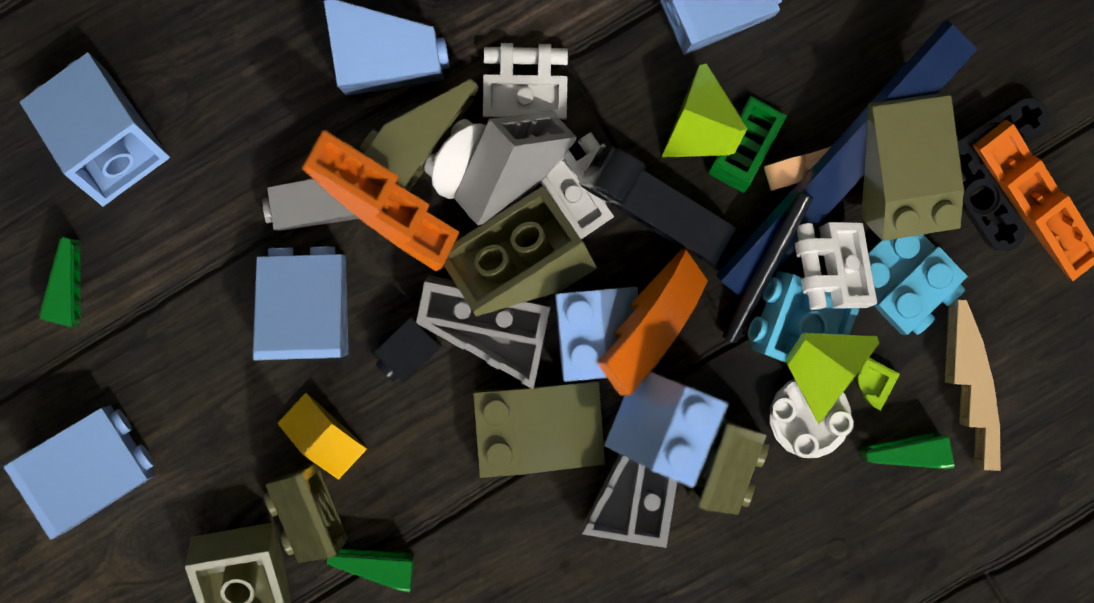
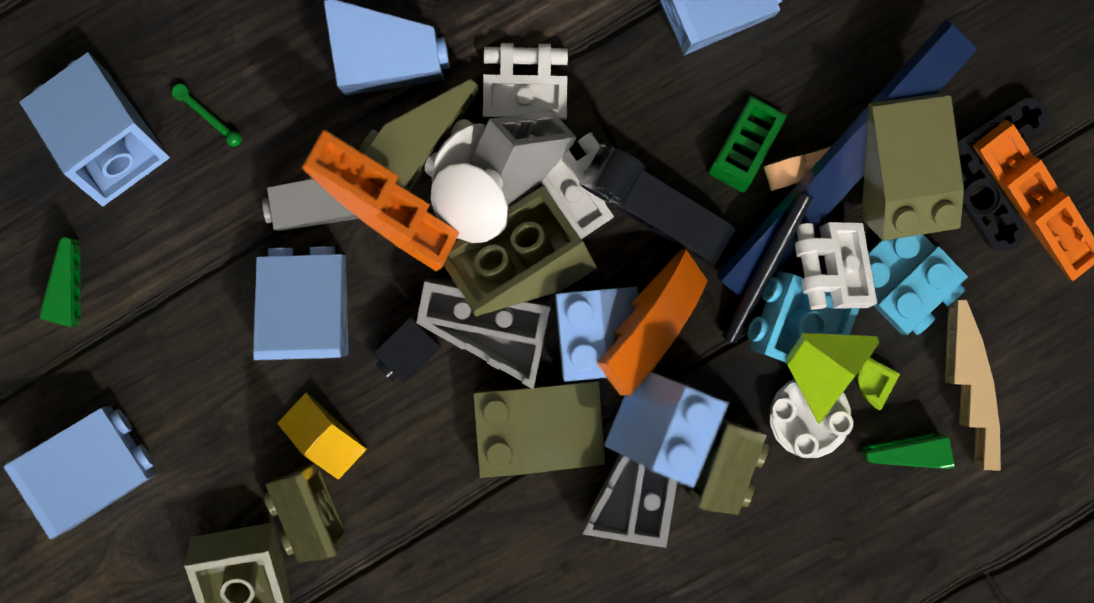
(182, 93): none -> green hinge
(383, 567): green slope -> none
(470, 201): none -> white dish
(706, 121): lime slope -> none

